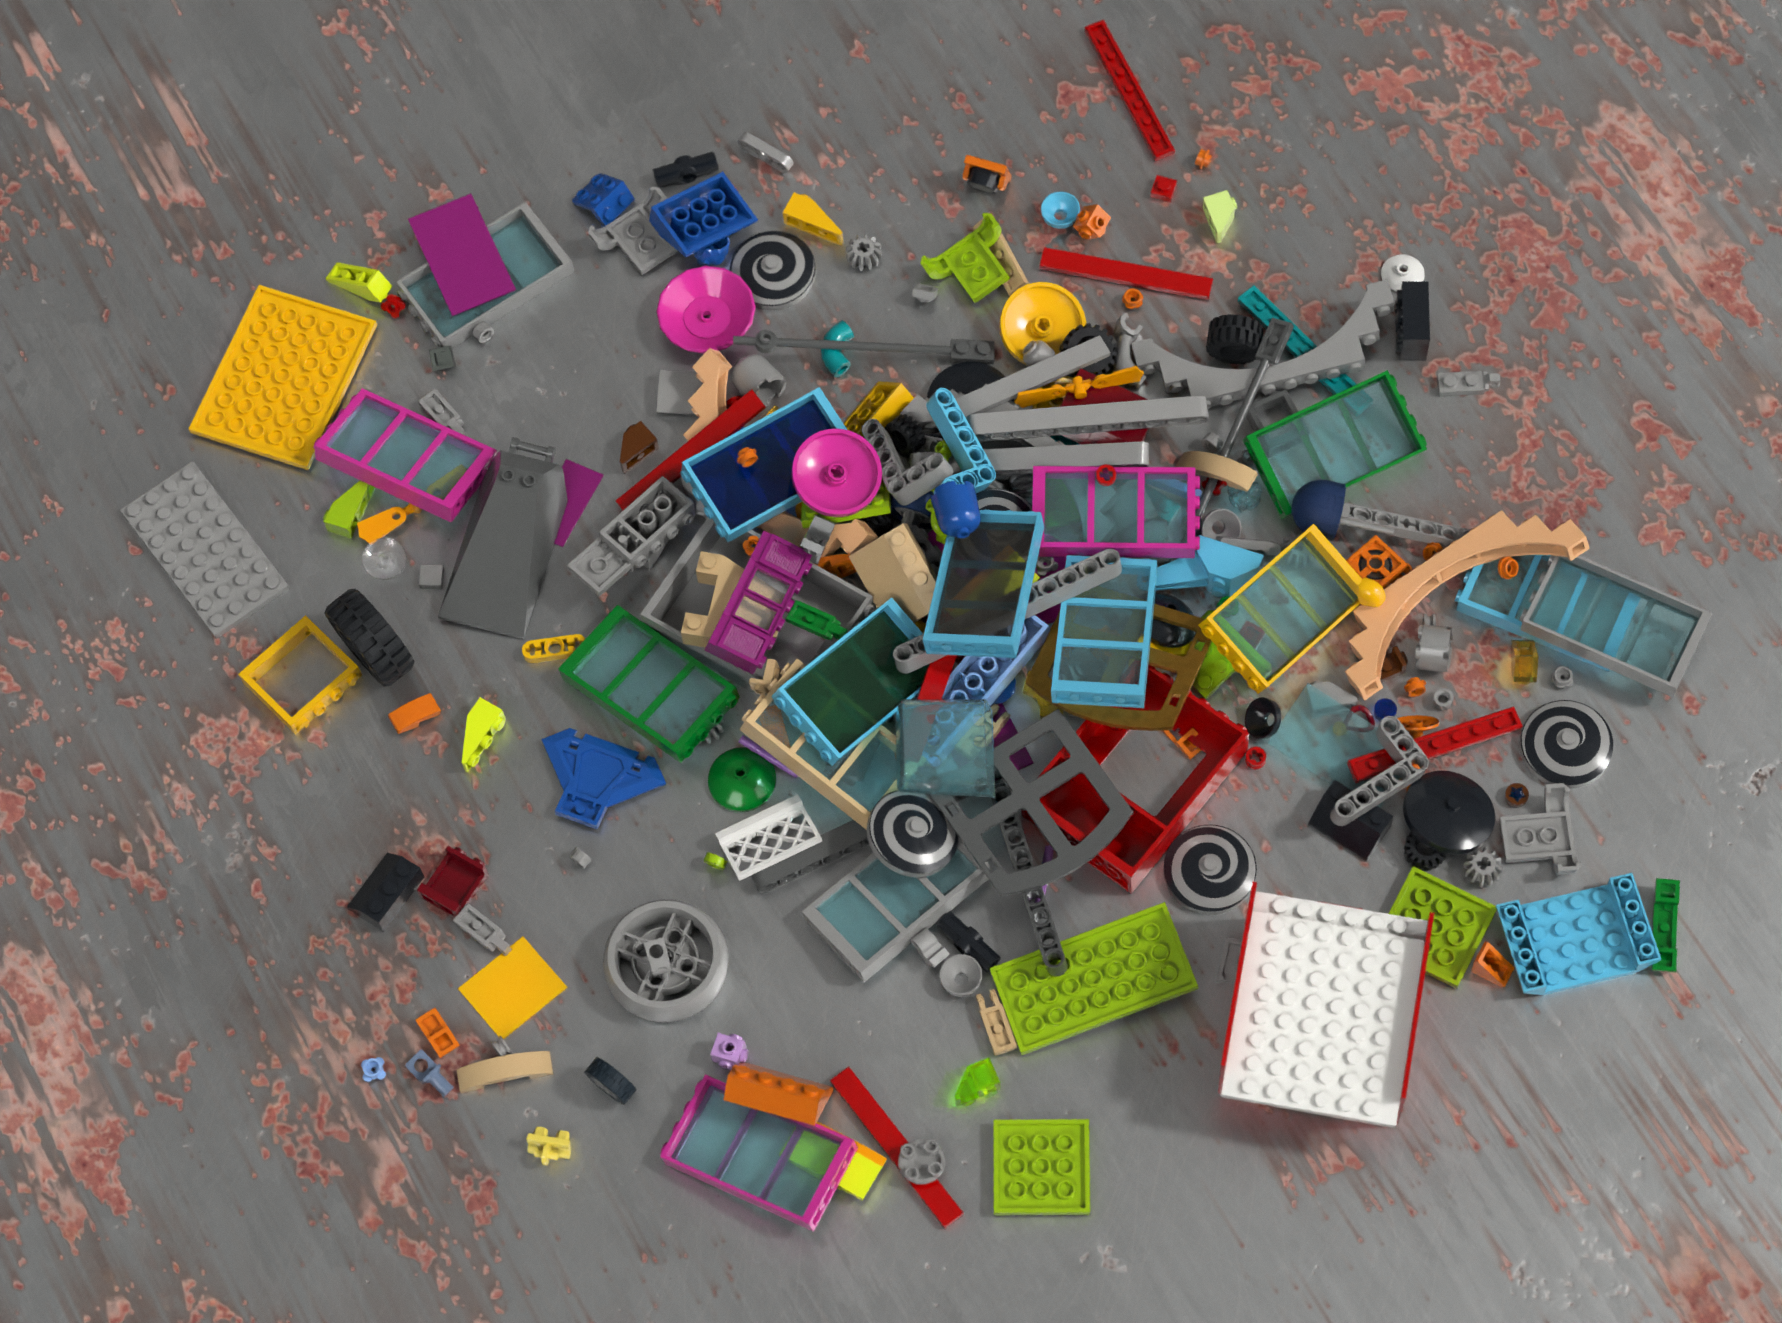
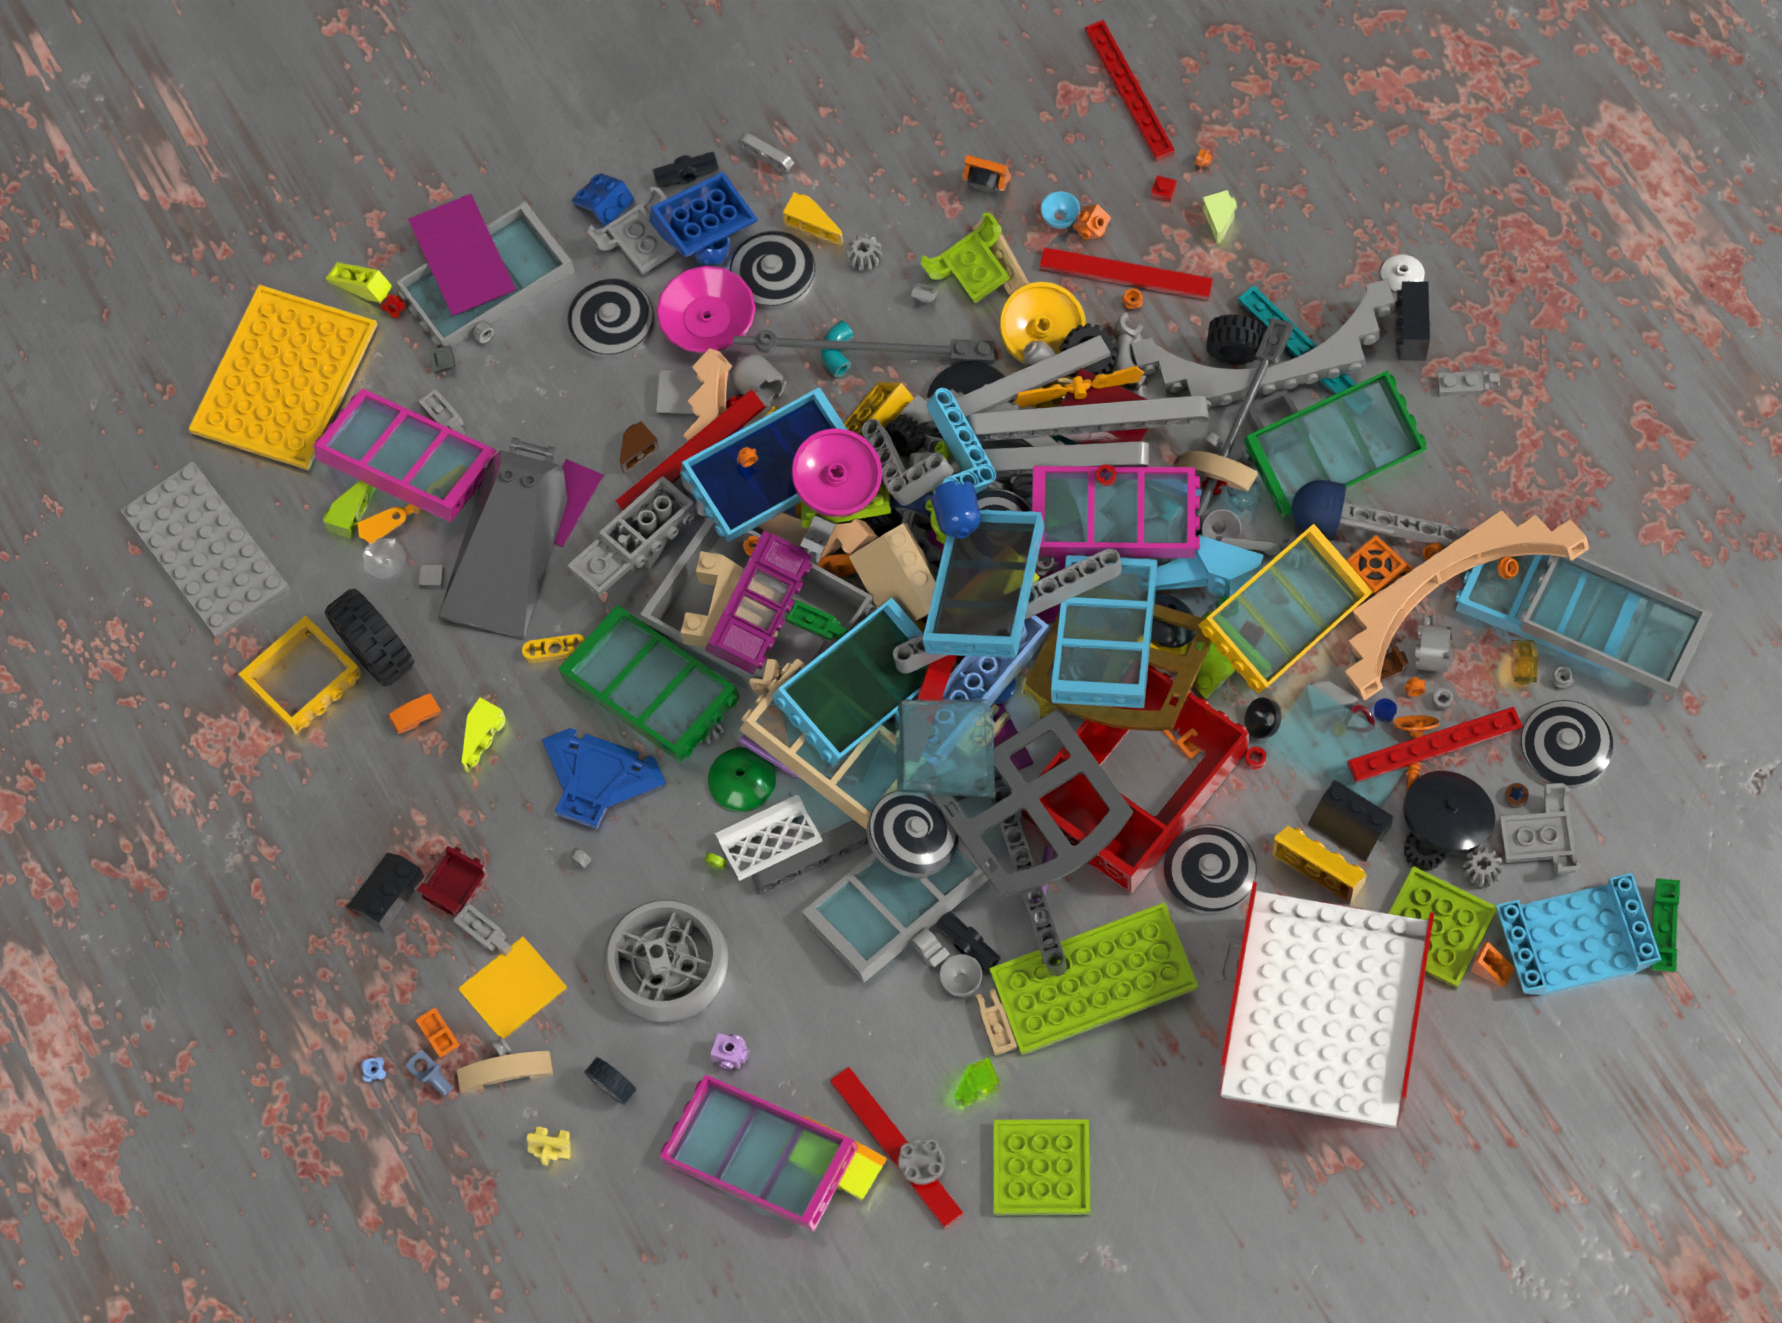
(611, 318): none -> dish
(776, 1093): orange slope -> none
(1318, 863): none -> yellow slope
(1370, 593): yellow piece -> none
(1385, 780): light grey beam -> none

